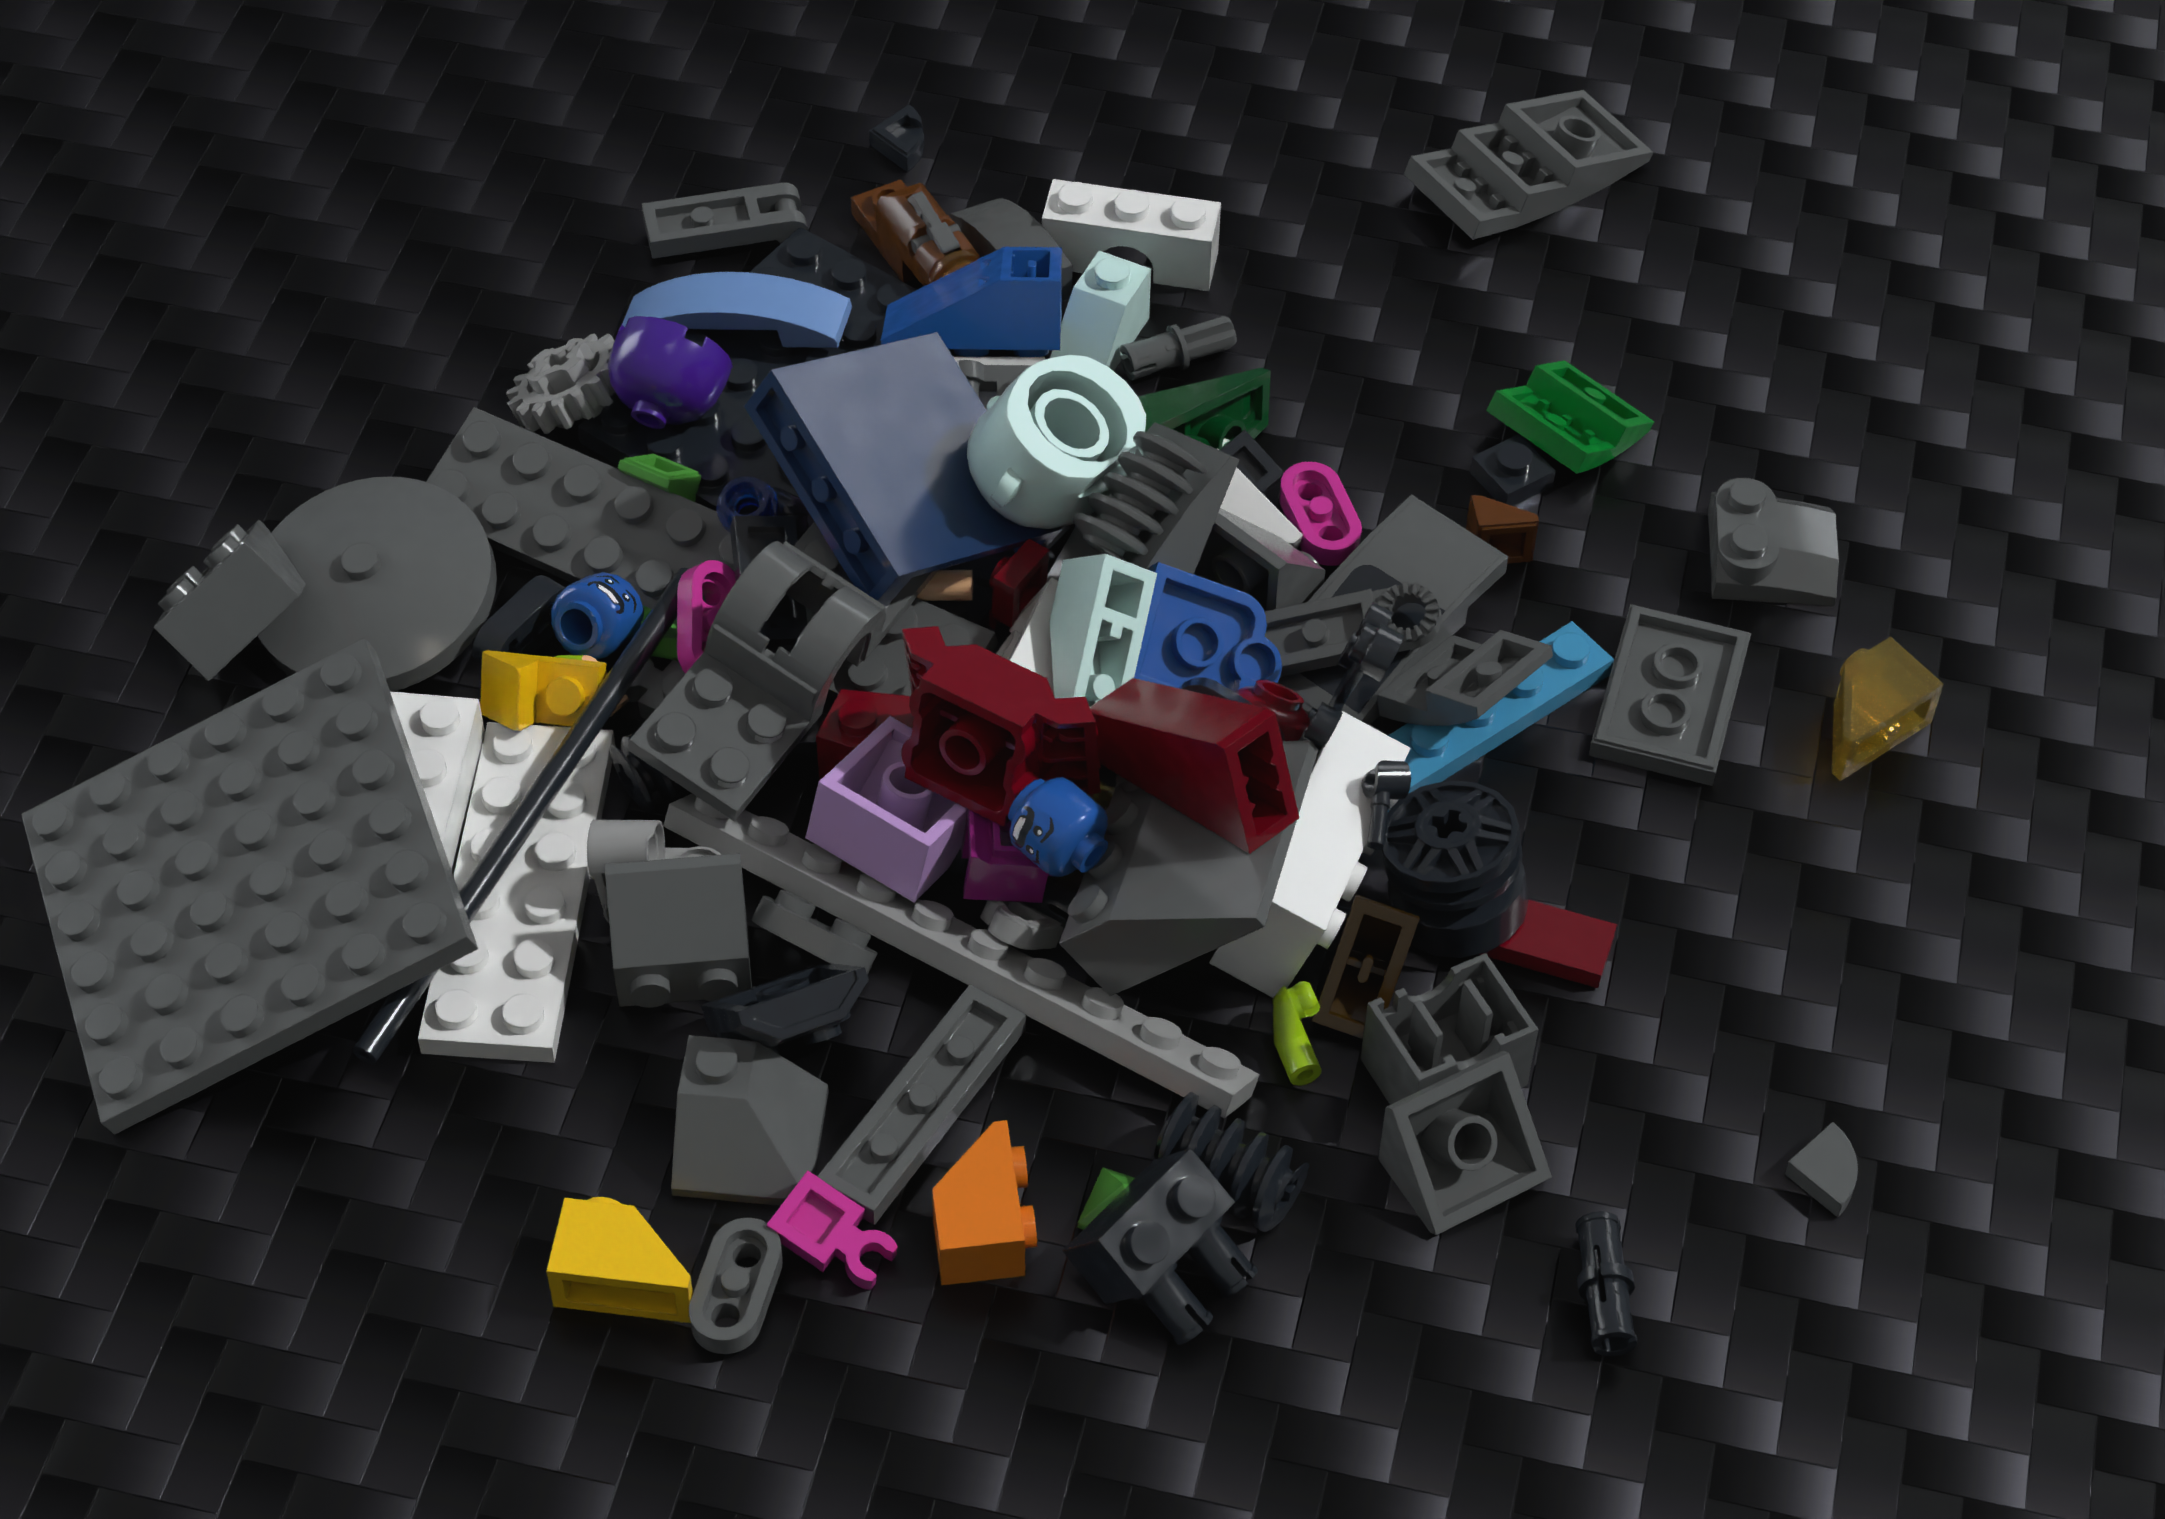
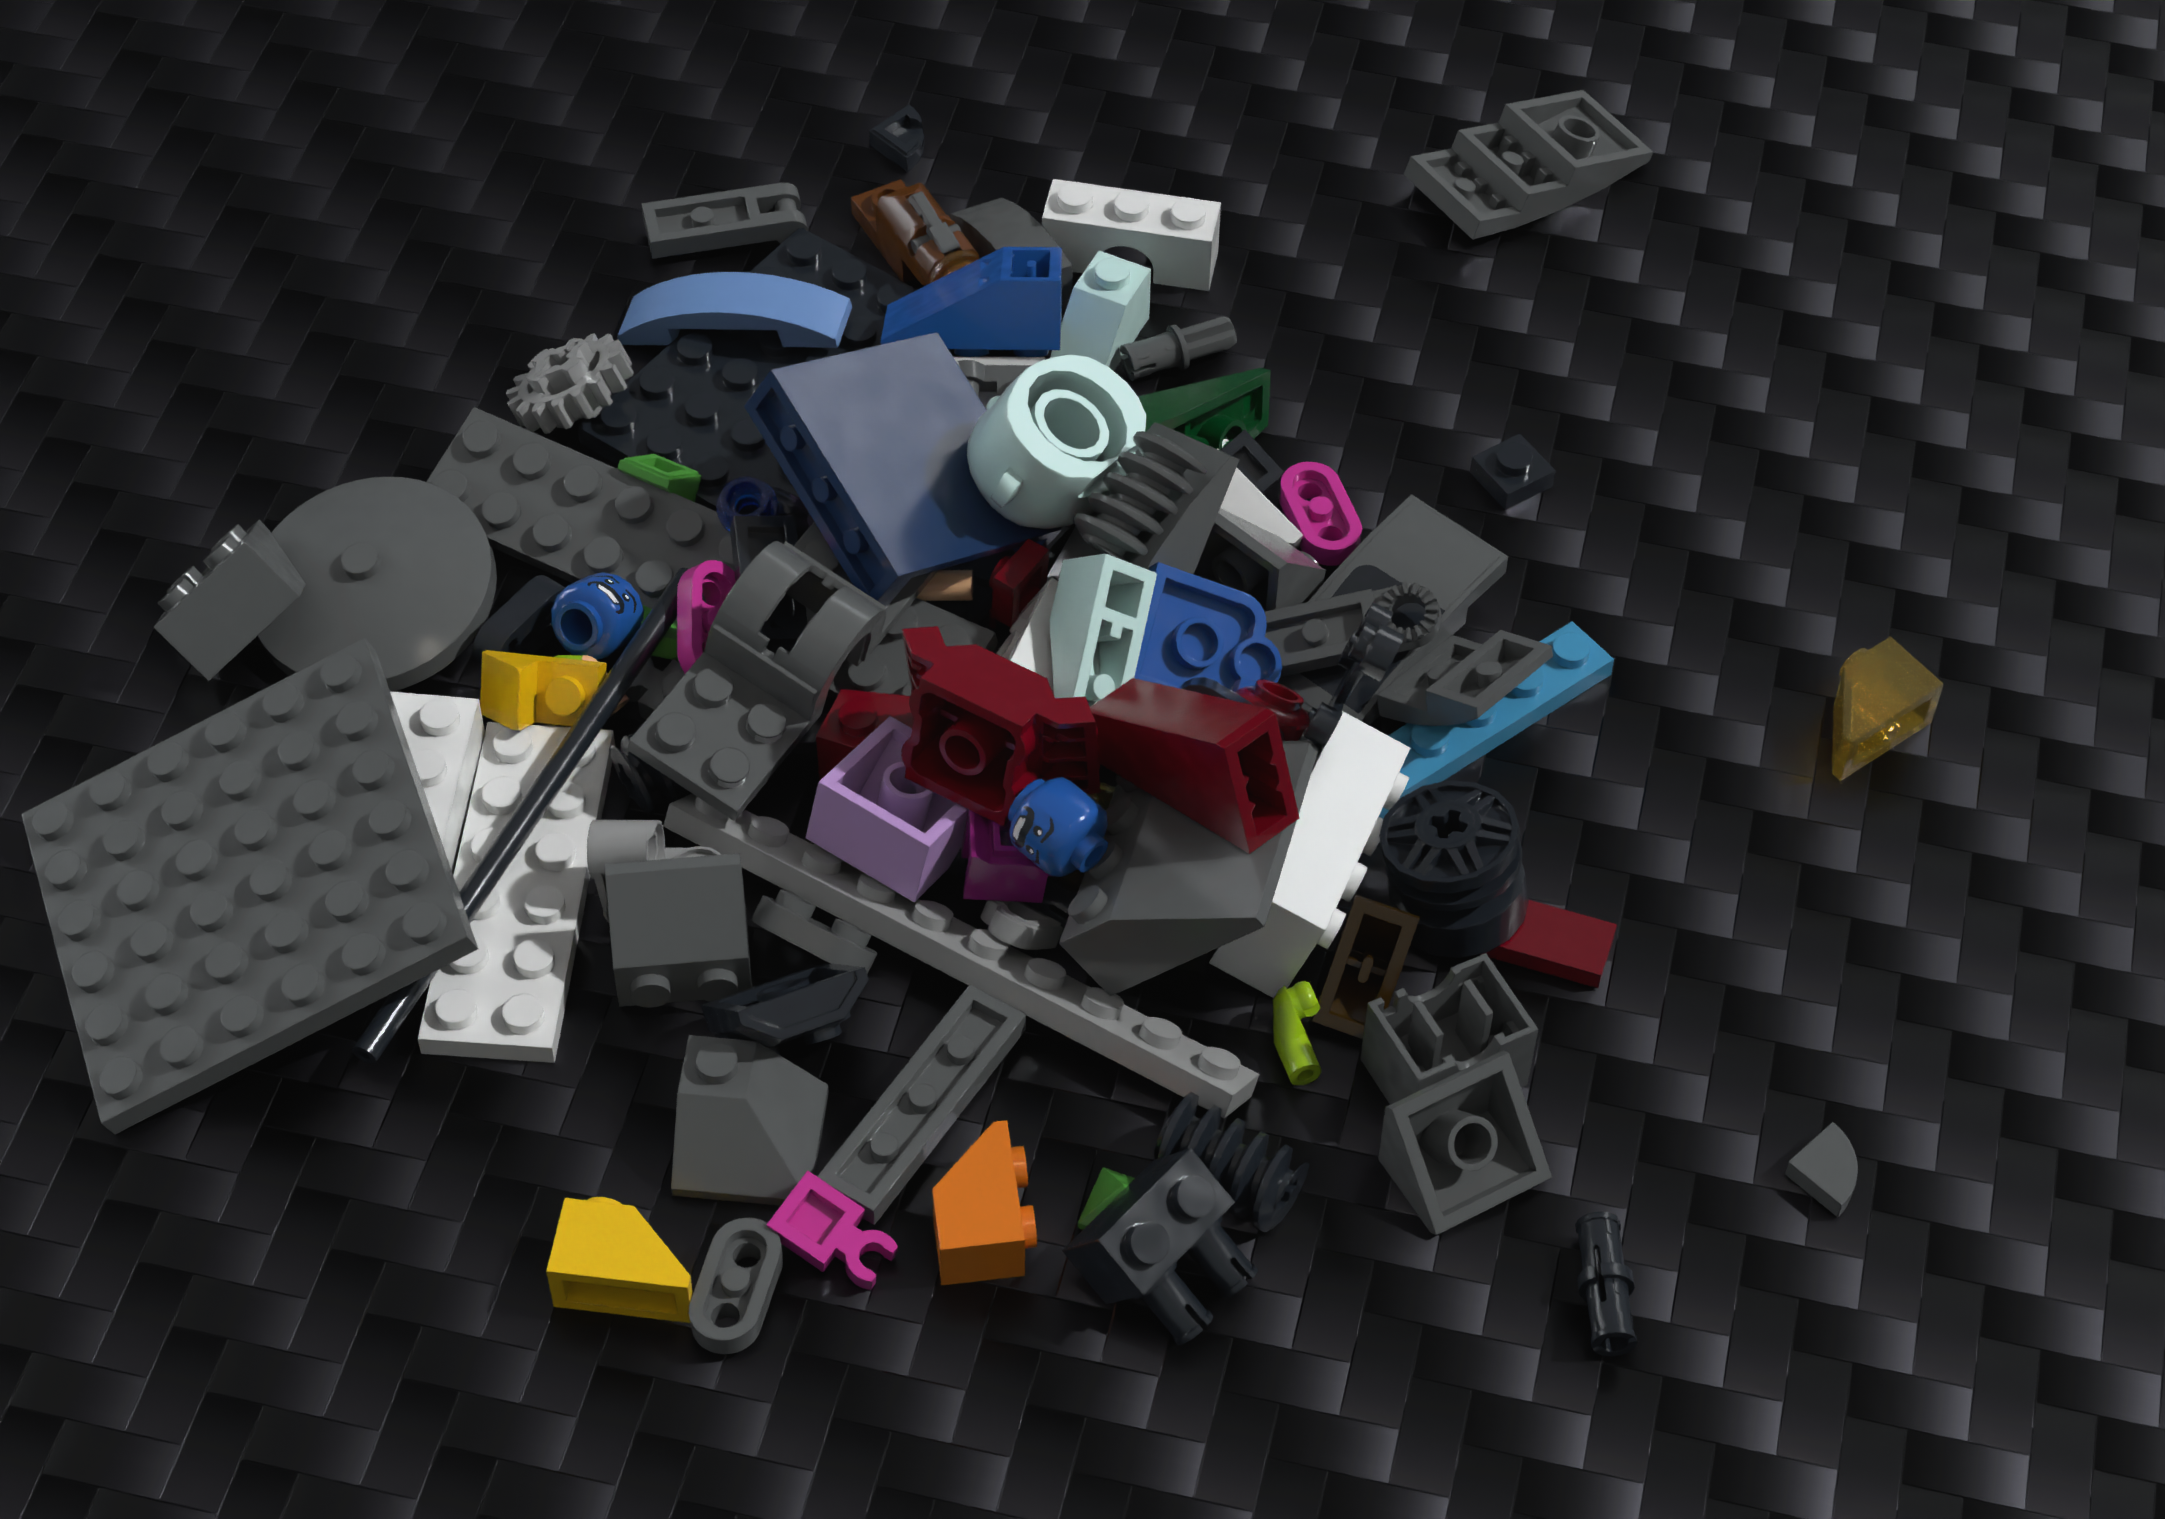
(664, 373): dark purple cylinder -> none
(1381, 784): black hand -> none
(1503, 527): reddish brown slope -> none
(1570, 416): green slope -> none
(1670, 695): dark grey tile -> none
(1771, 546): dark grey slope -> none

